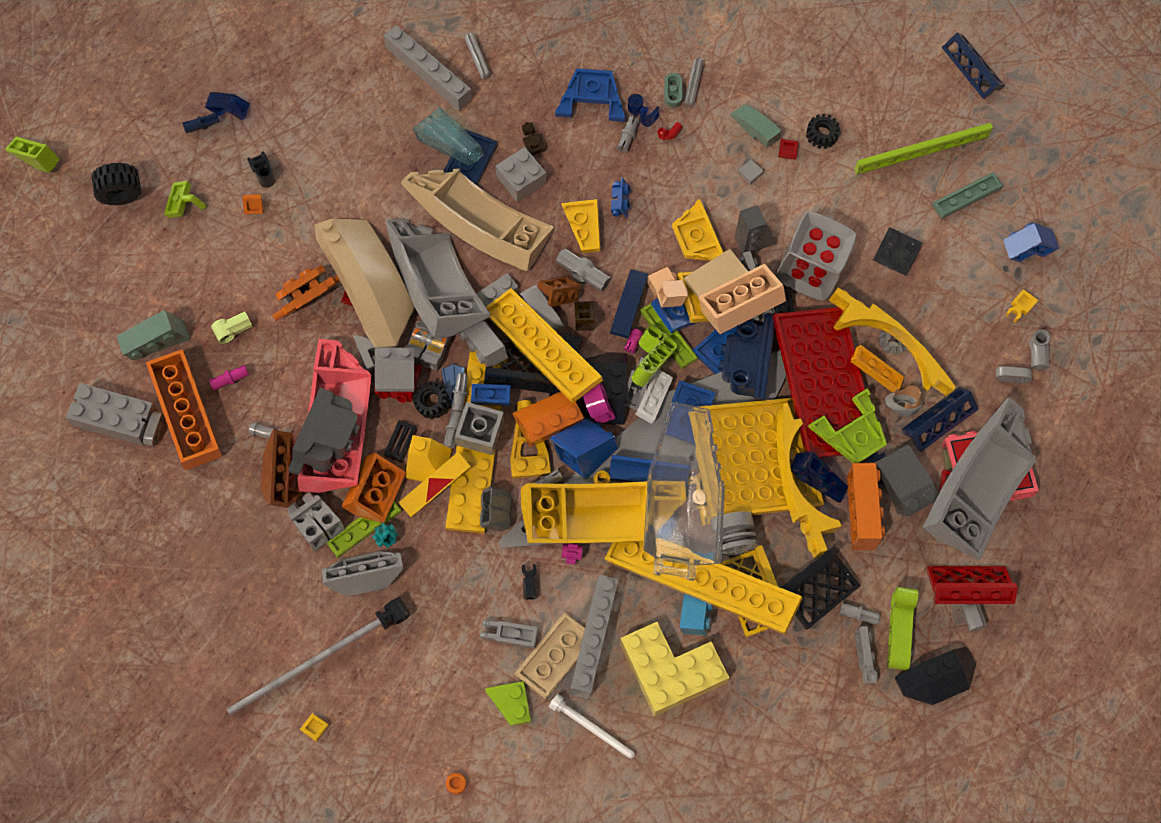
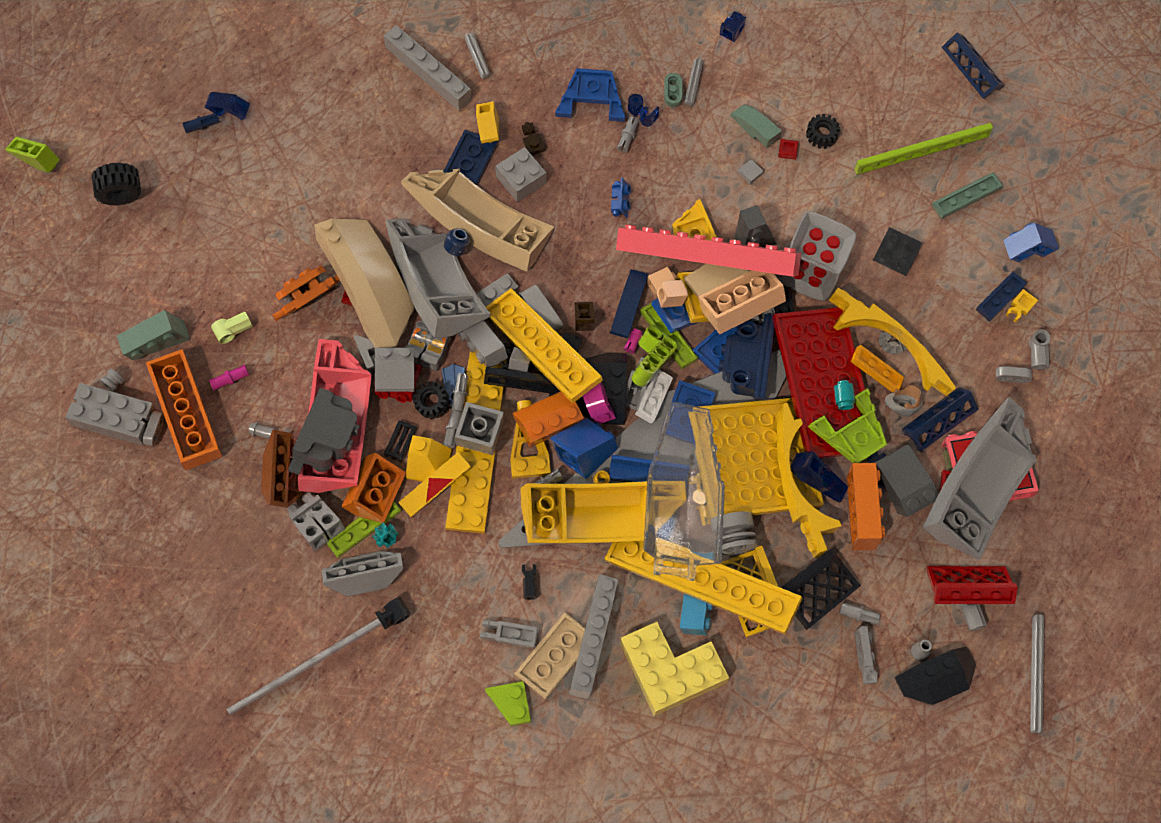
(112, 380): none -> light grey wheel
(178, 197): lime plate -> none
(252, 204): orange tile -> none
(260, 167): black piece -> none
(314, 727): yellow tile -> none
(448, 137): clear light blue slope -> none
(456, 242): none -> dark blue head
(456, 783): orange tile -> none
(487, 122): none -> yellow slope
(490, 394): blue plate -> none
(495, 509): dark grey brick -> none
(519, 361): none -> light grey slope
(560, 290): dark orange bracket -> none
(560, 705): white piece -> none
(571, 552): dark pink gear -> none
(582, 269): light grey piece -> none
(584, 221): yellow wing -> none
(664, 134): red arm -> none
(708, 251): none -> coral brick
(733, 26): none -> clear blue brick
(844, 395): none -> teal brick
(900, 628): lime beam -> none
(920, 653): none -> light grey cone
(1001, 296): none -> dark blue plate
(1037, 673): none -> light grey axle

